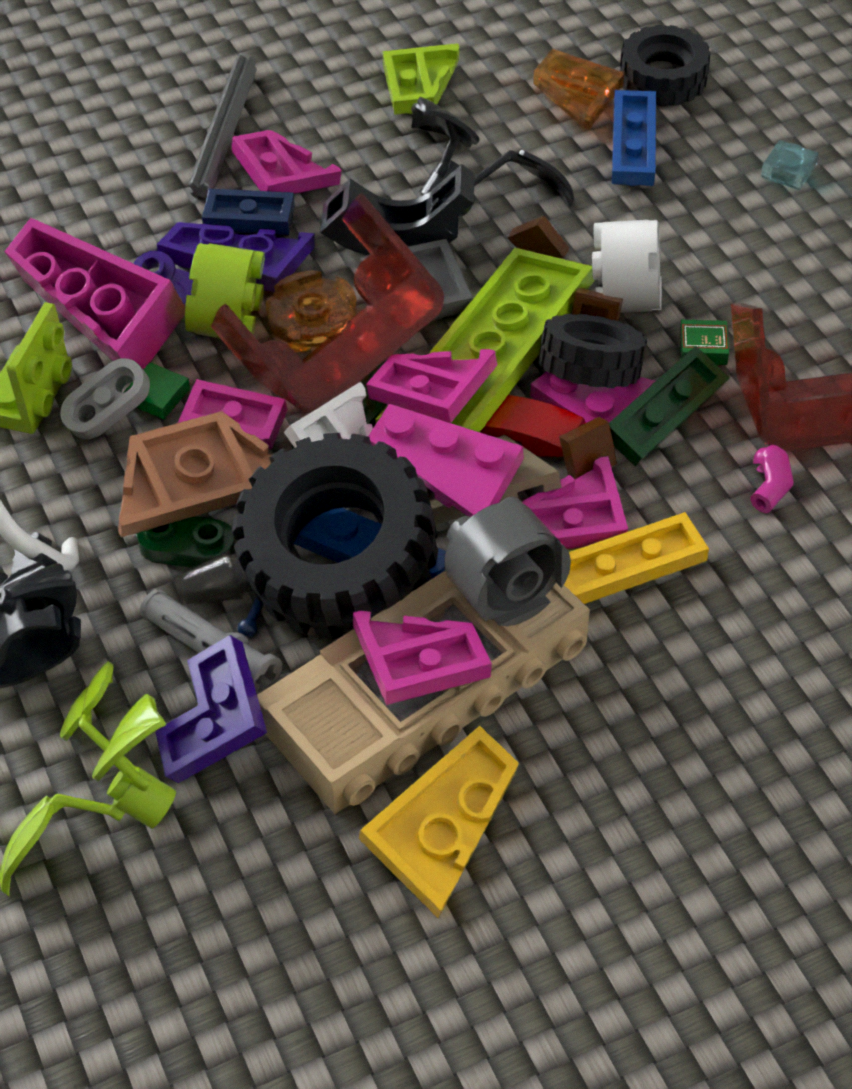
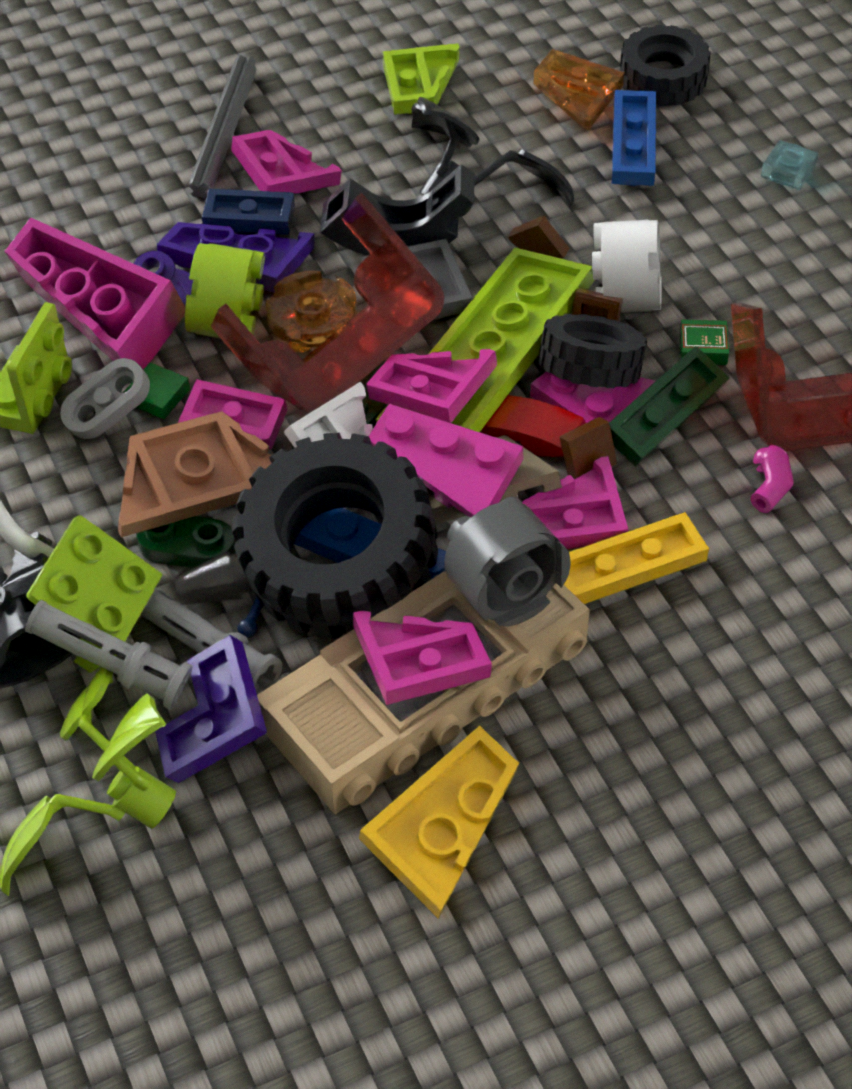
(49, 622): none -> light grey pin
(95, 582): none -> lime bracket

